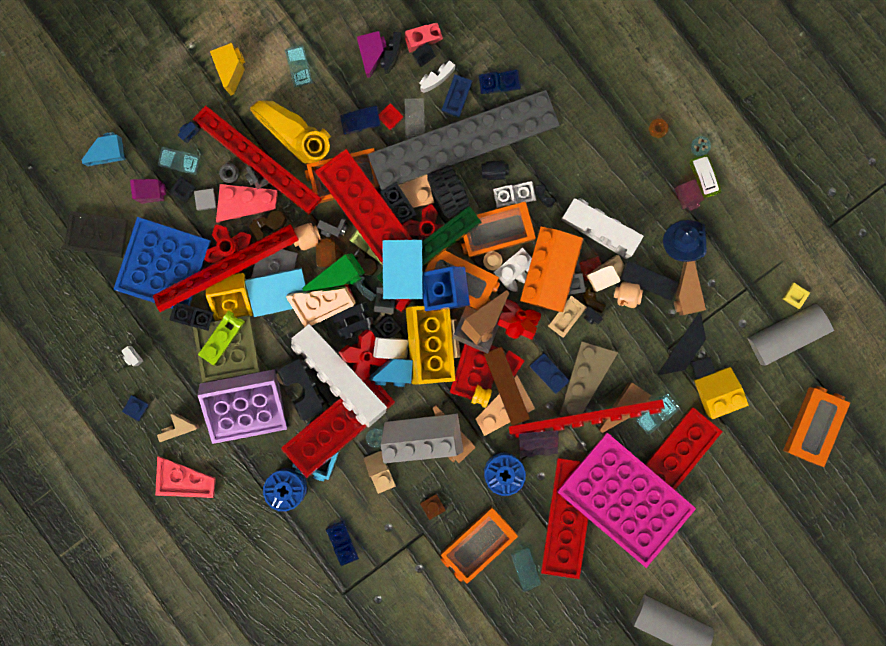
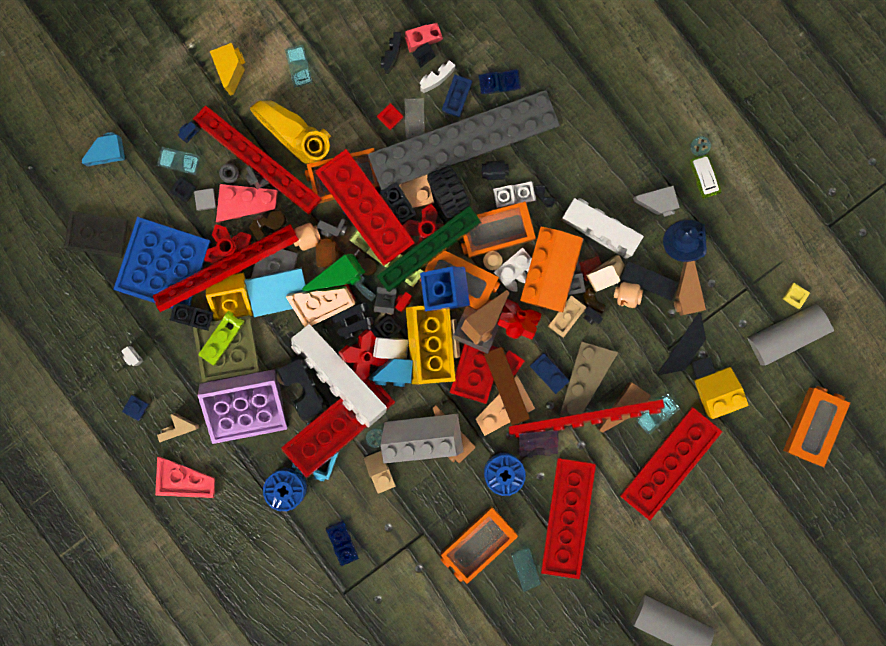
(147, 190): magenta slope -> none
(360, 120): clear blue slope -> none
(371, 50): magenta slope -> none
(402, 269): medium azure tile -> none
(432, 506): reddish brown plate -> none
(481, 396): yellow wheel -> none
(626, 500): dark pink plate -> none
(659, 201): none -> light grey slope
(664, 128): clear orange plate -> none
(689, 195): clear pink brick -> none

